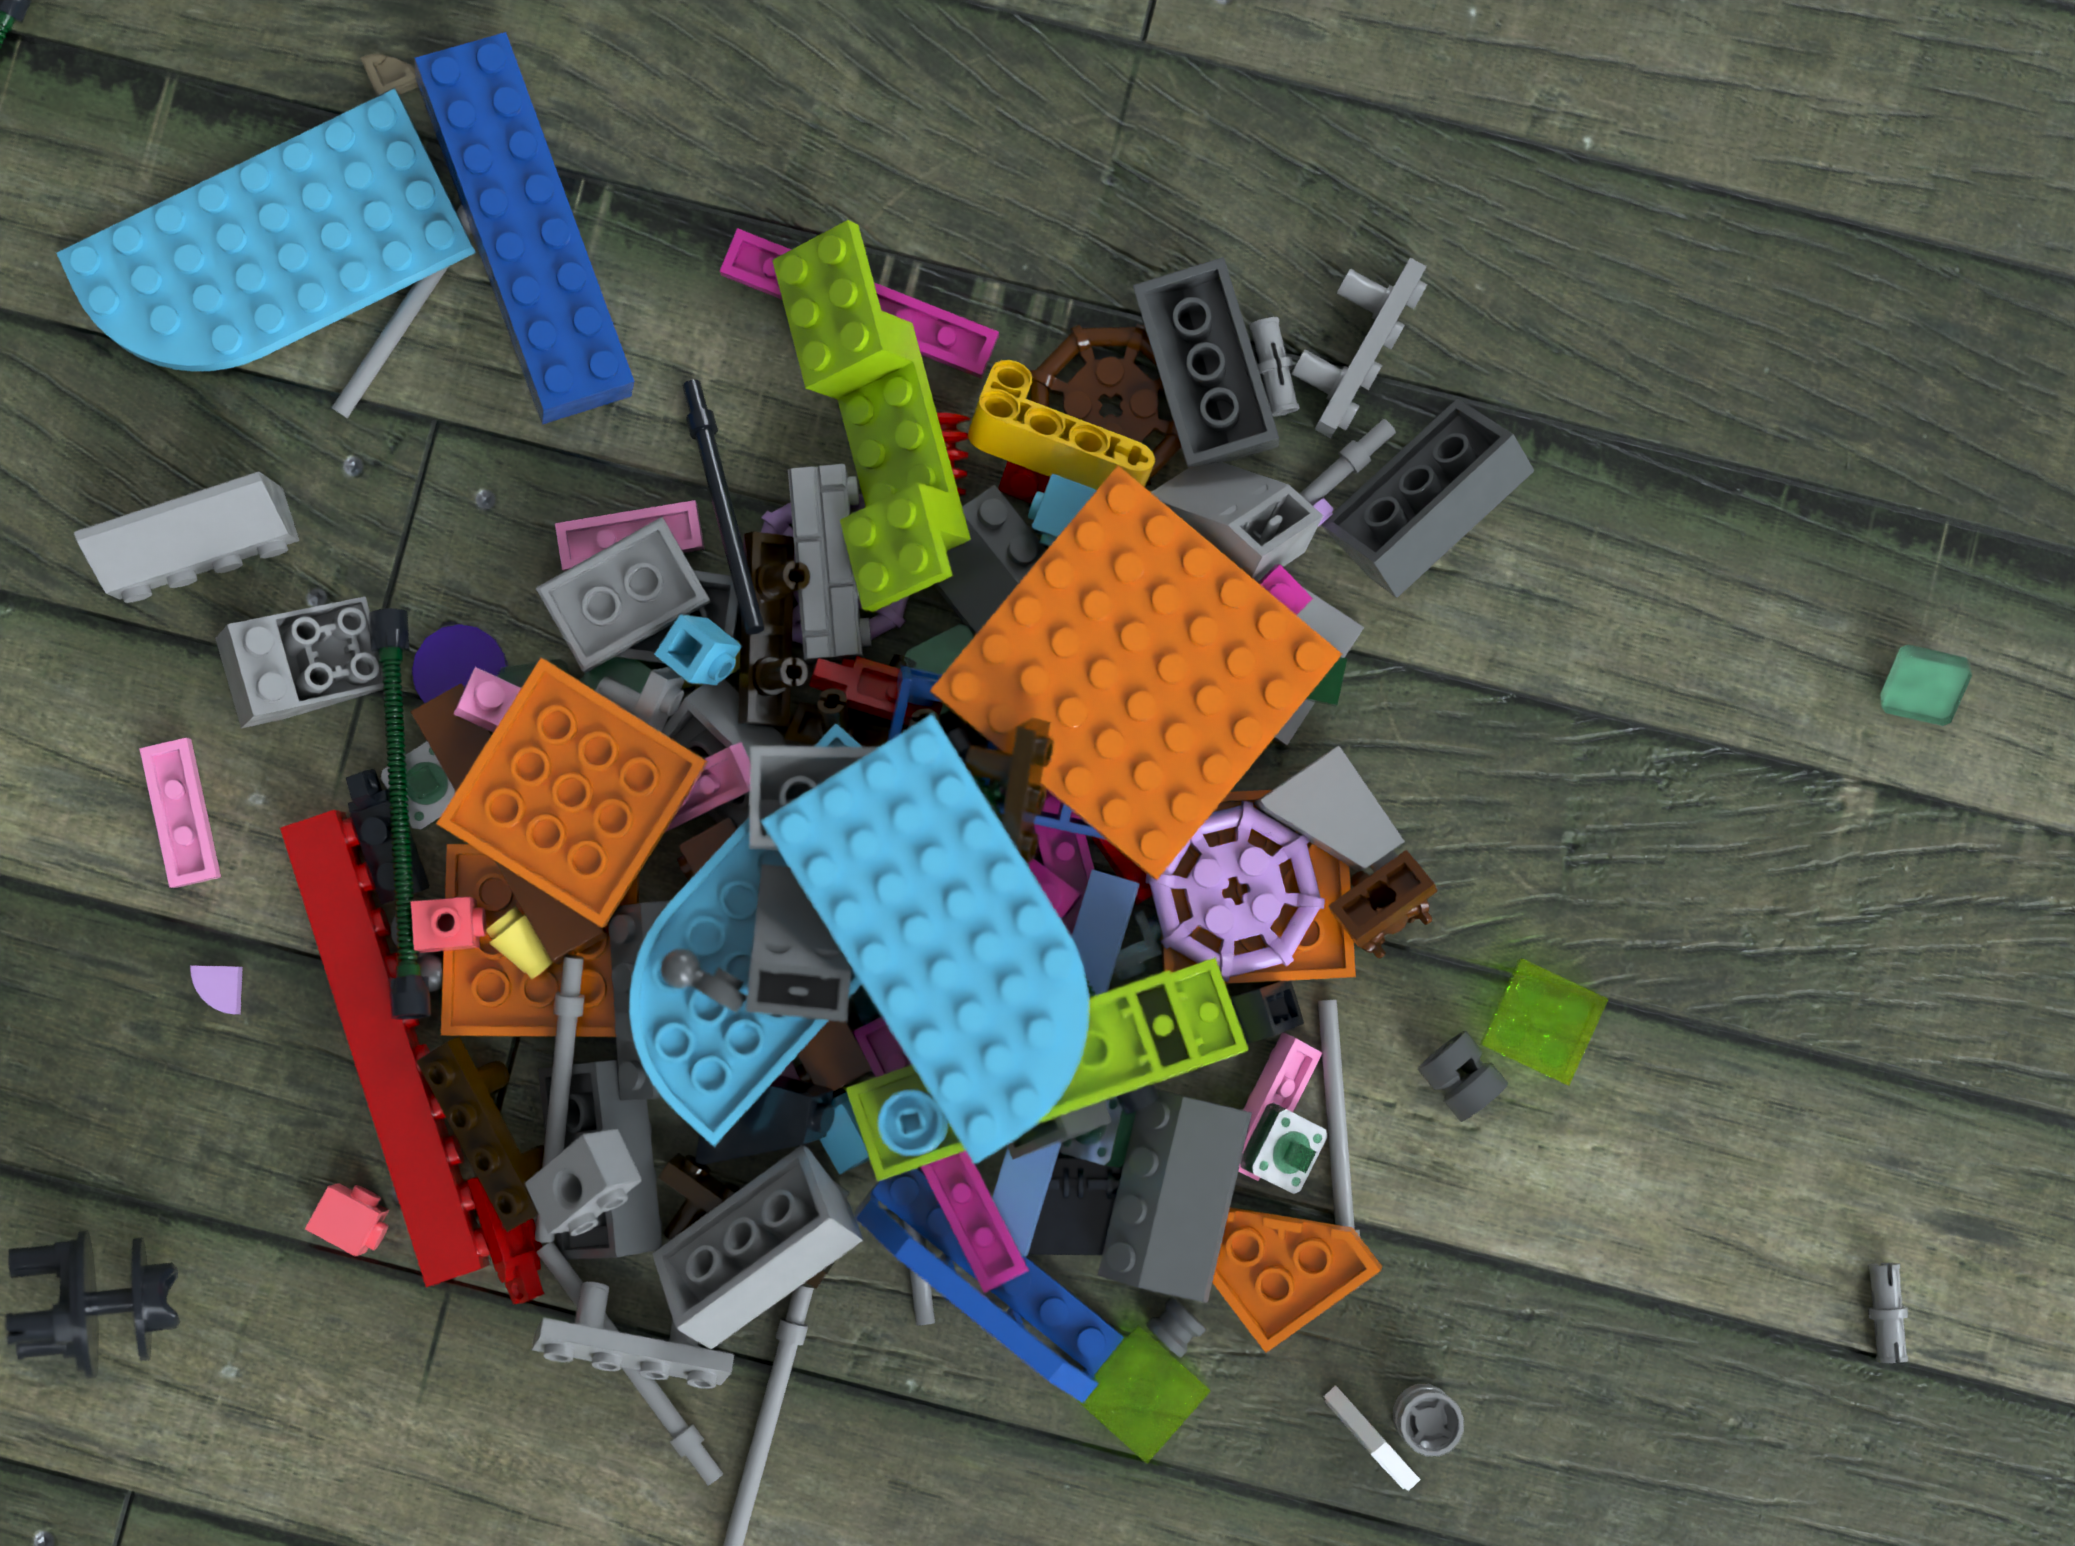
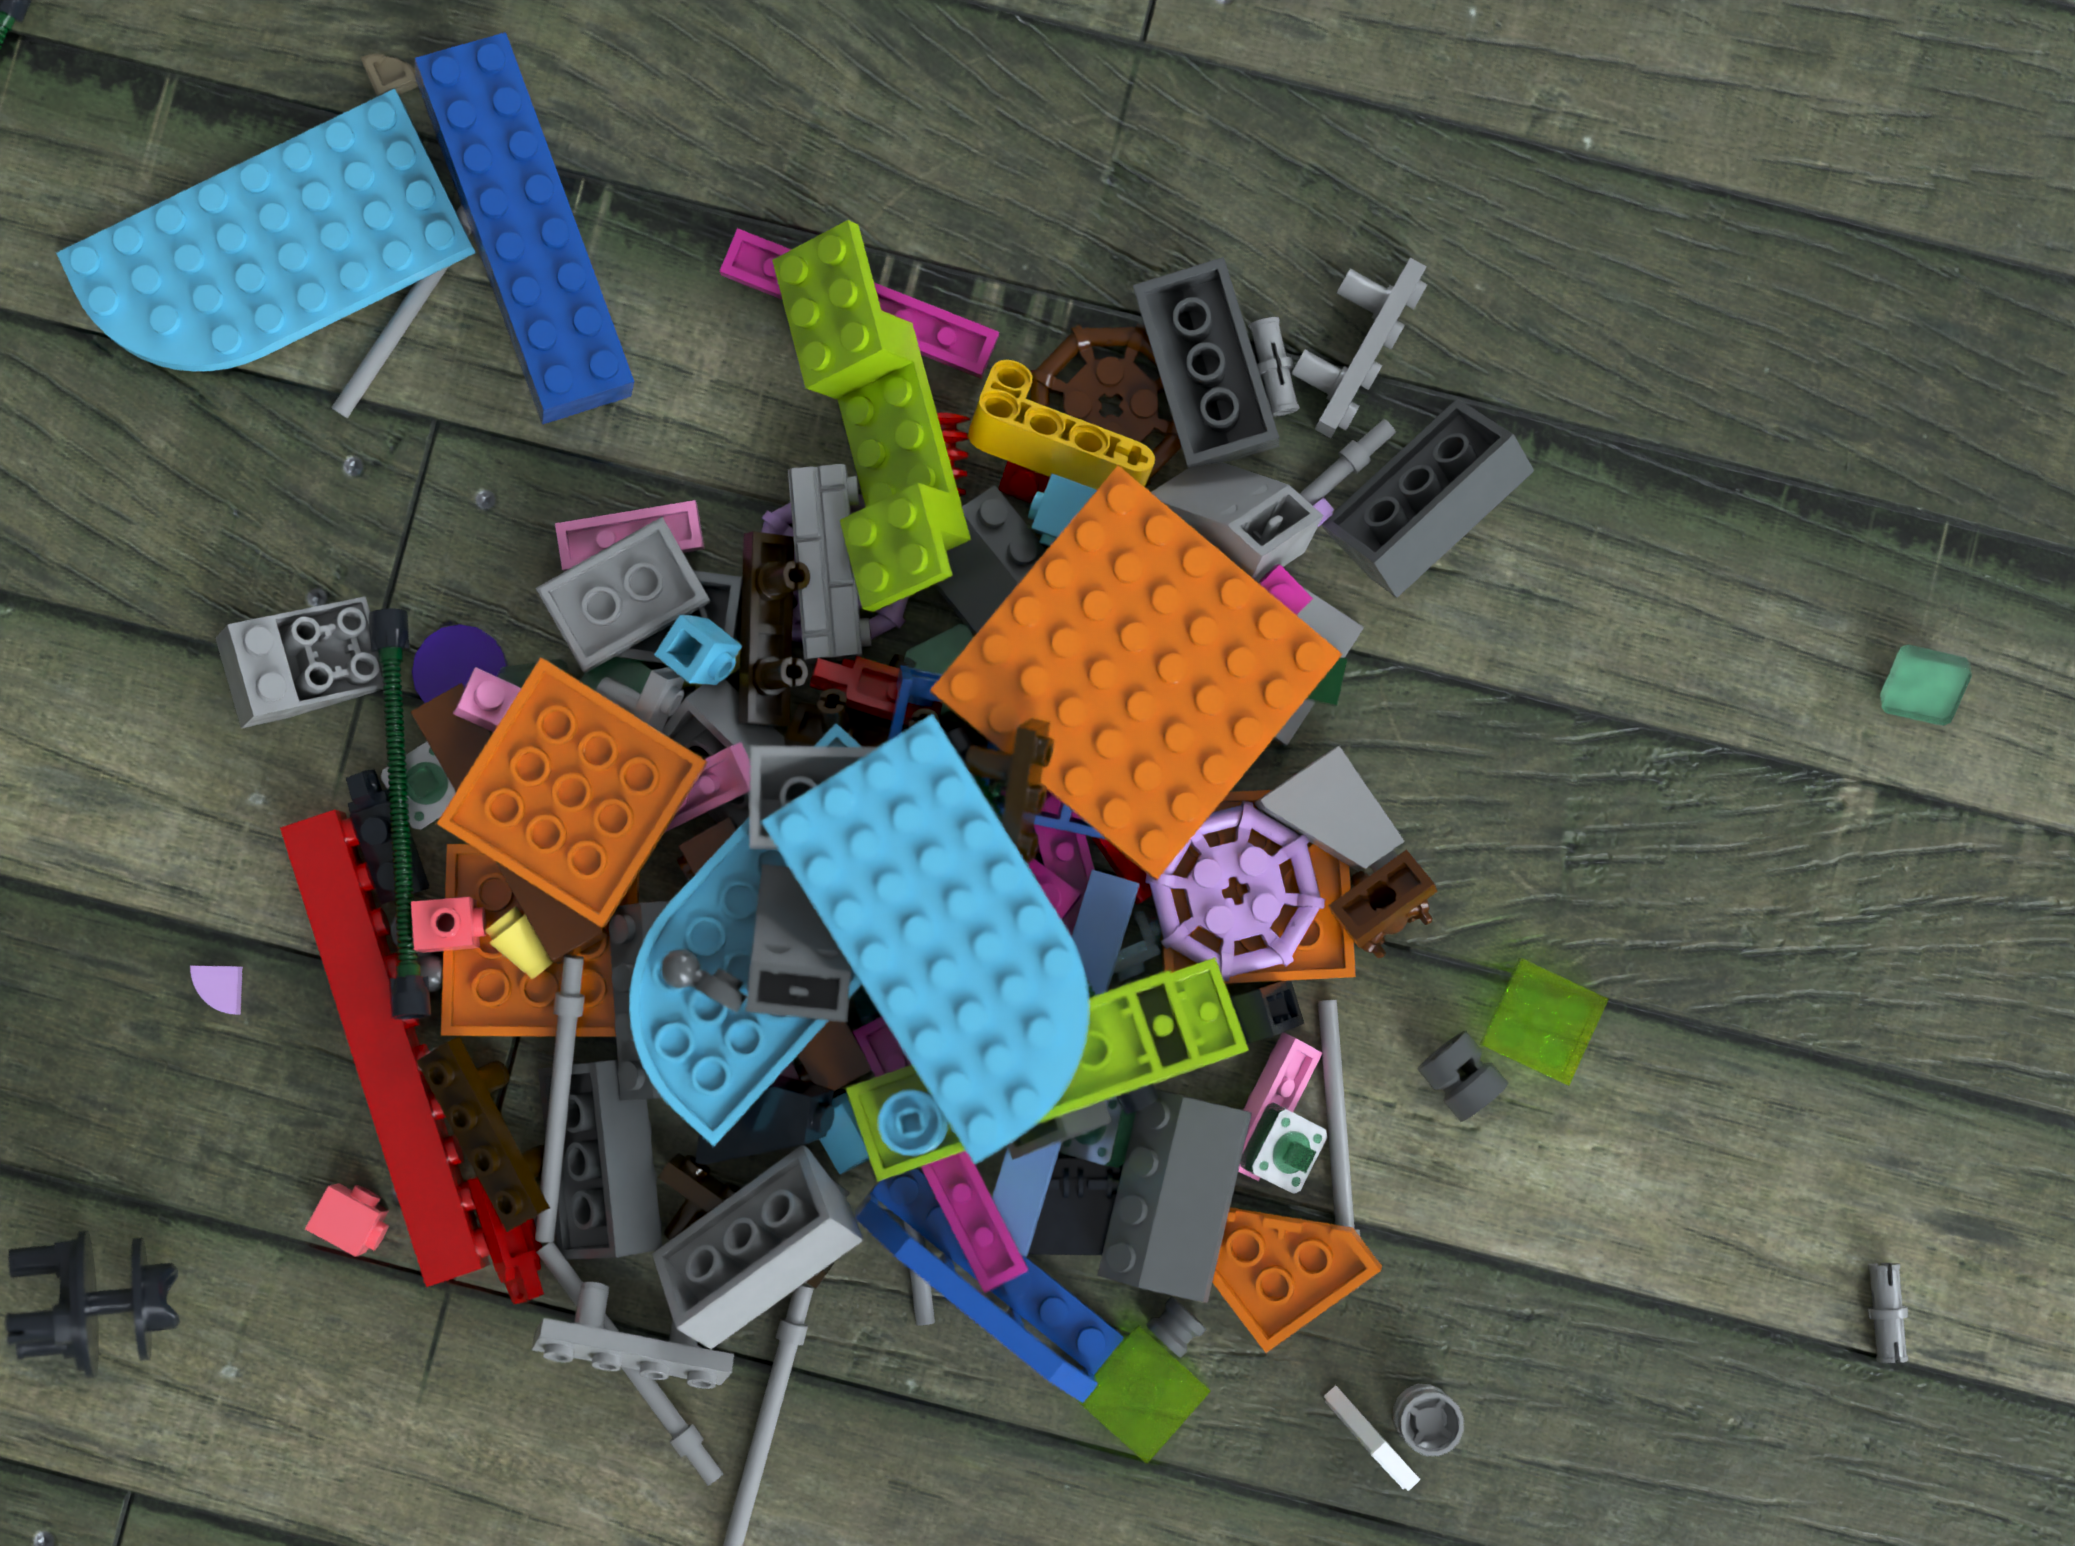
(180, 813): bright pink plate -> none
(189, 537): light grey slope -> none
(583, 1182): light grey brick -> none
(703, 428): black bar -> none

